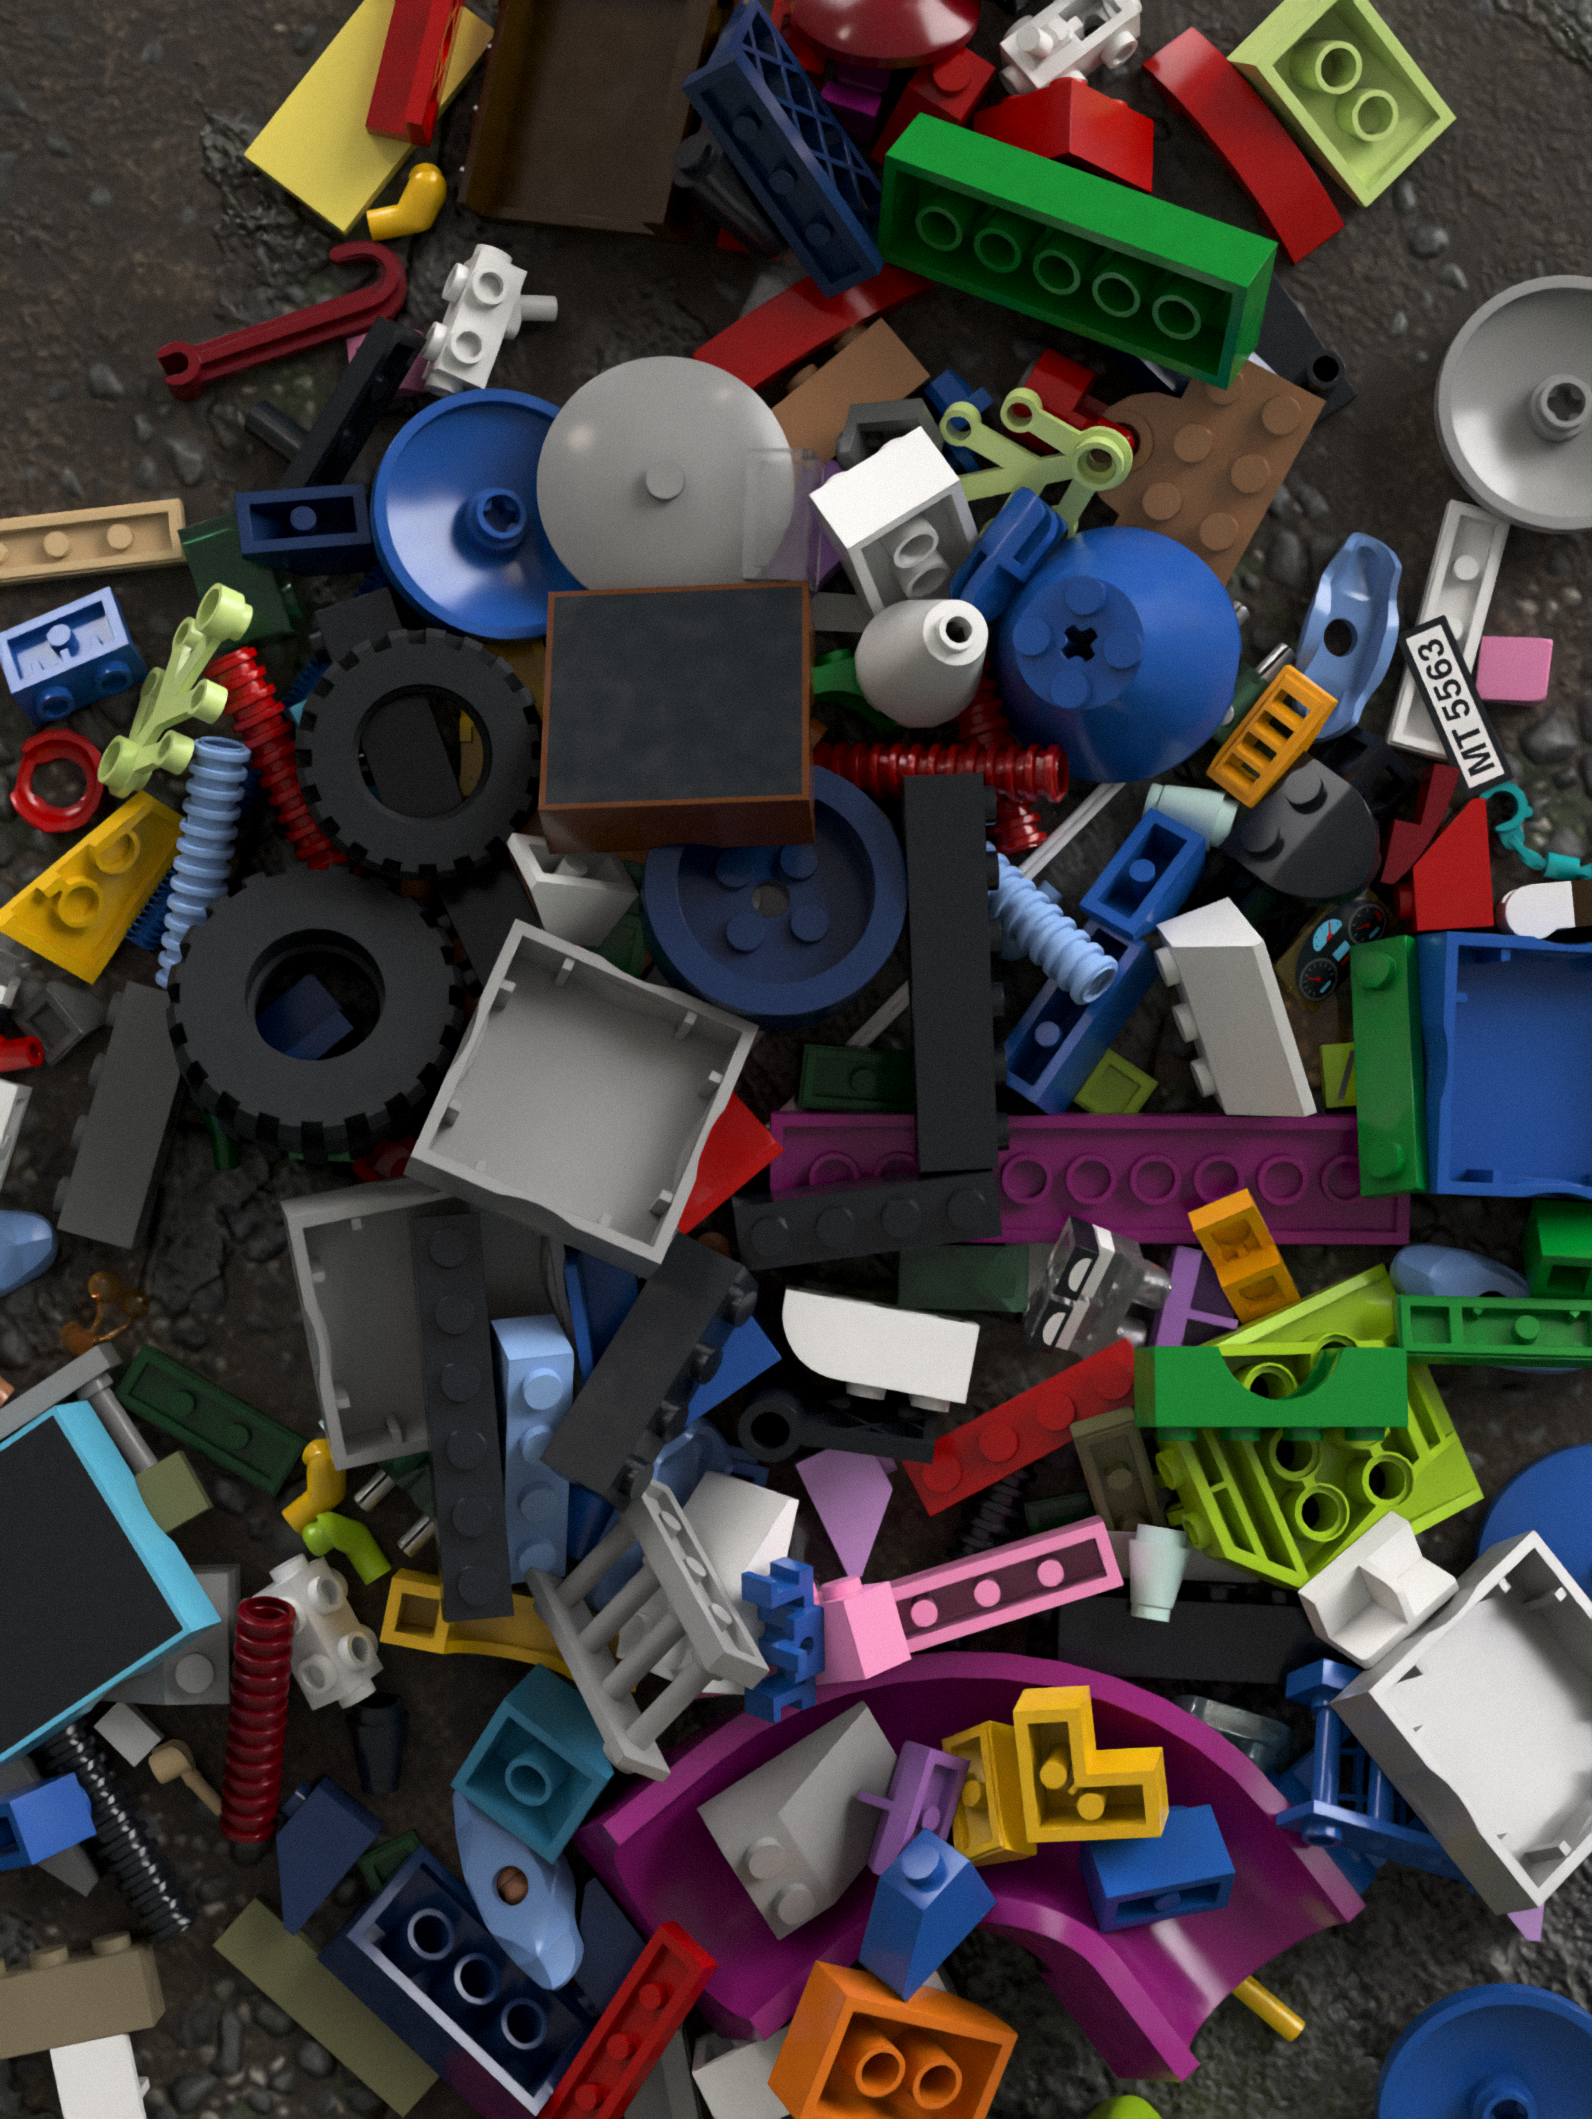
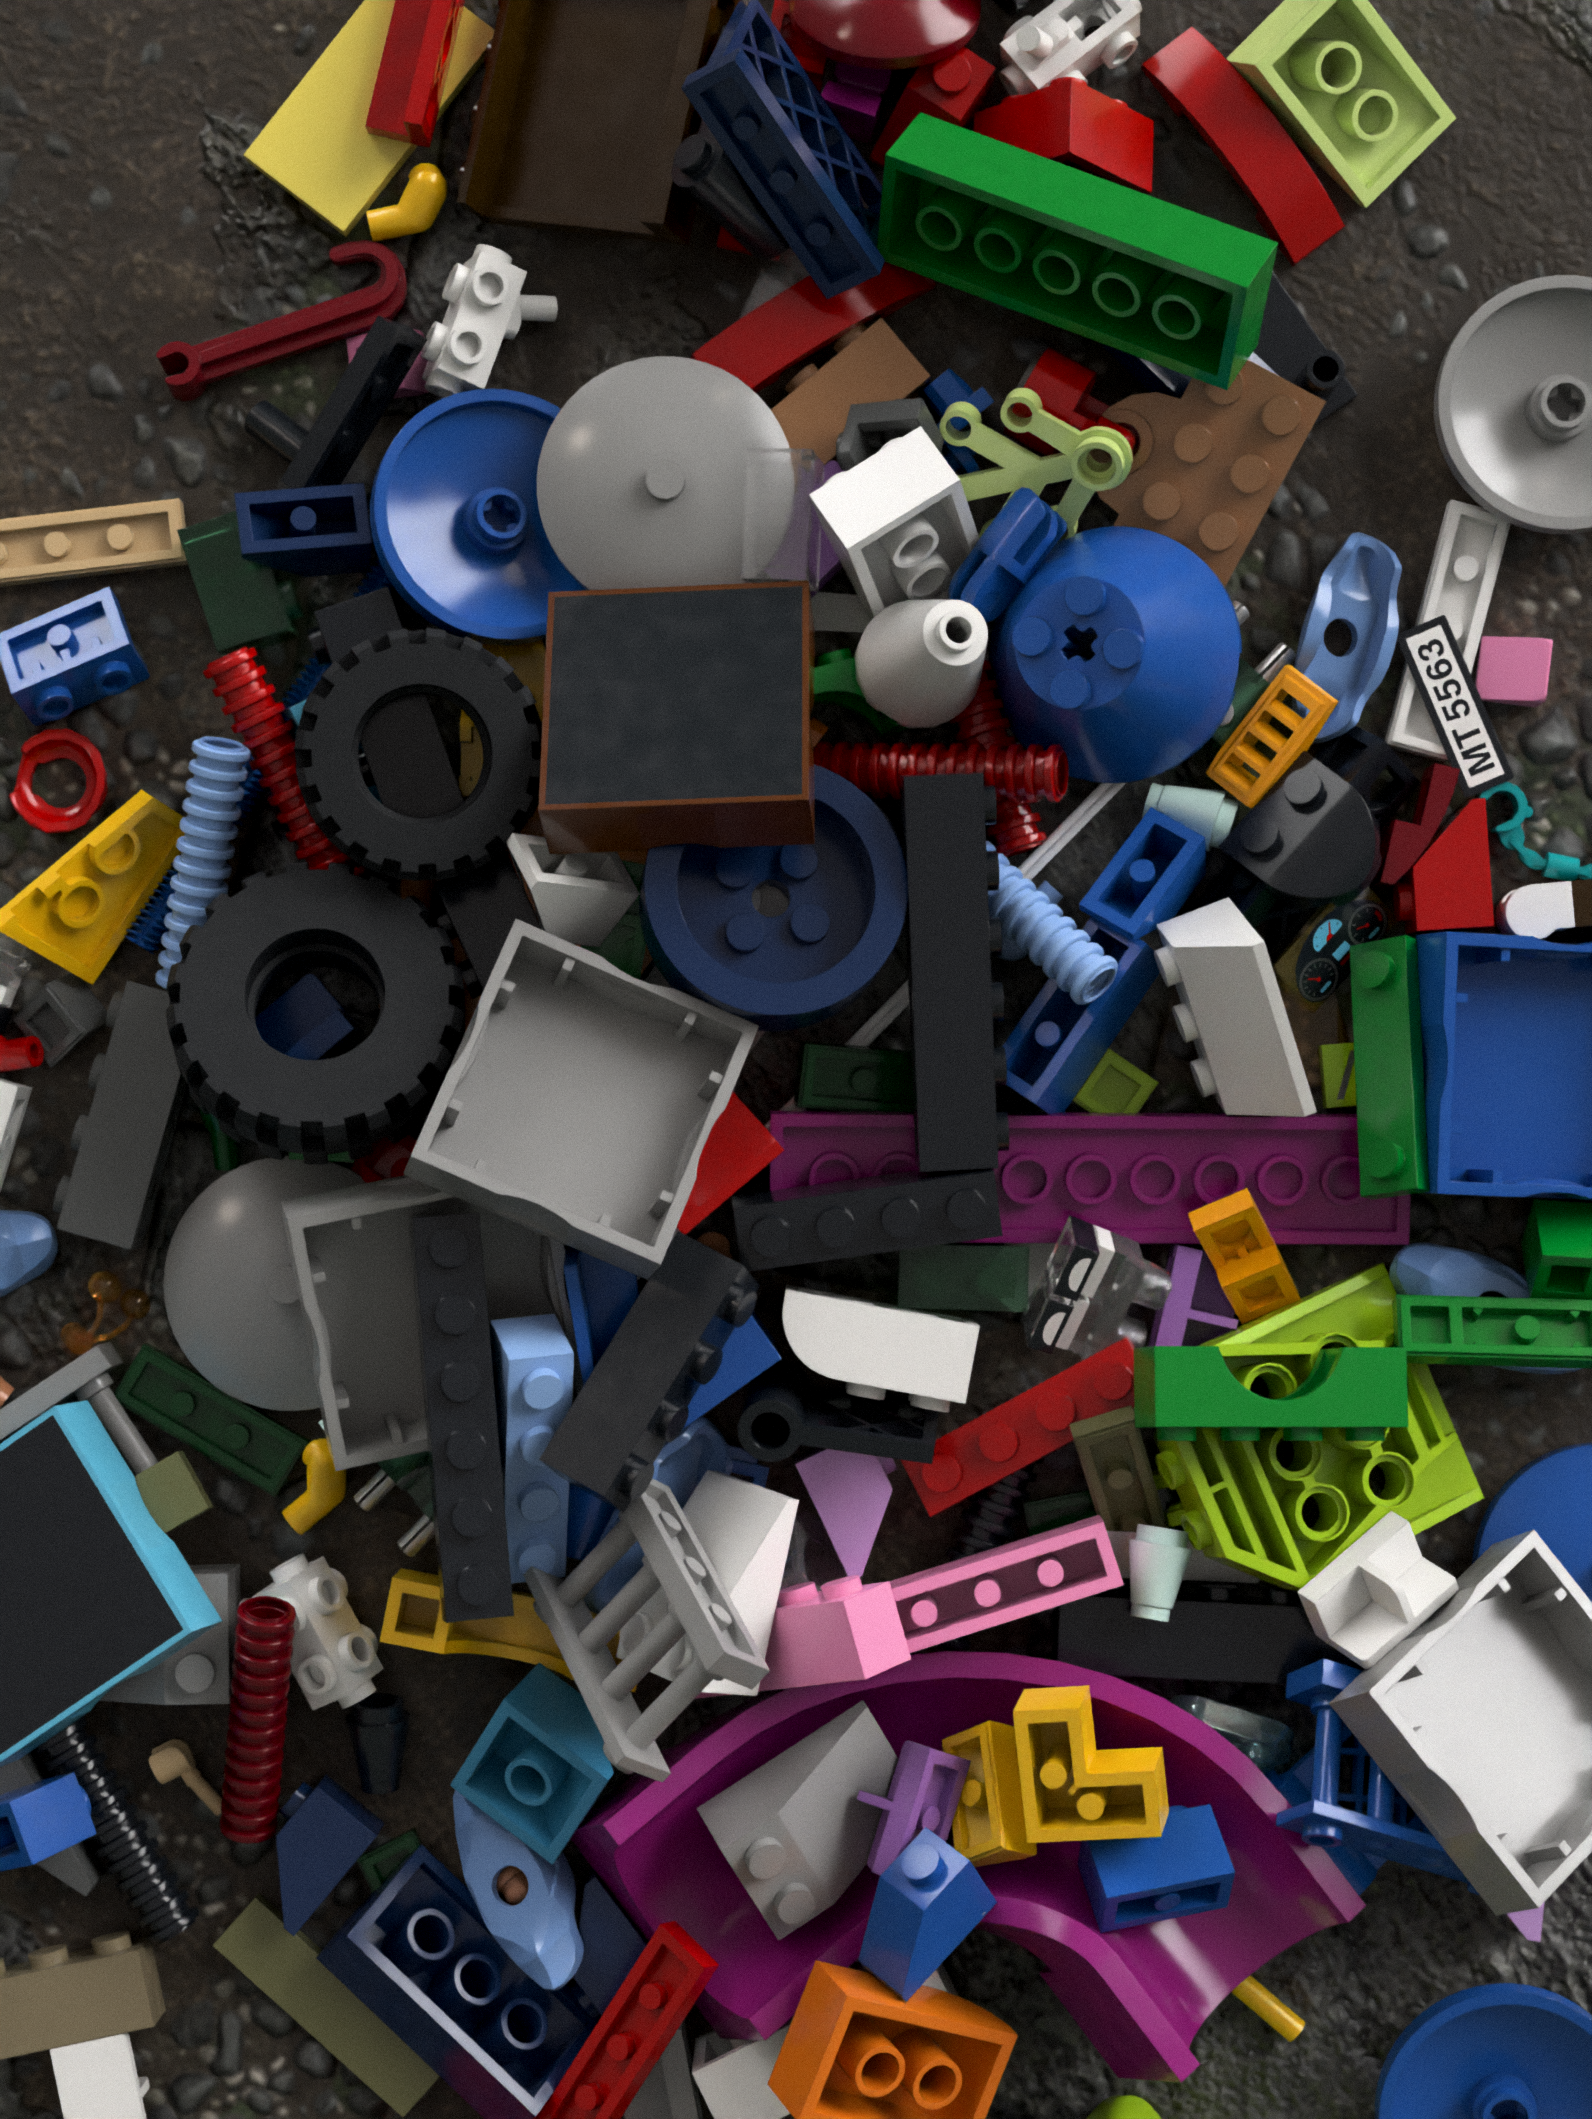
(129, 1731): white piece -> none
(168, 697): yellowish green plant -> none
(235, 1283): none -> light grey dish
(350, 1537): lime arm -> none
(791, 1638): blue piece -> none

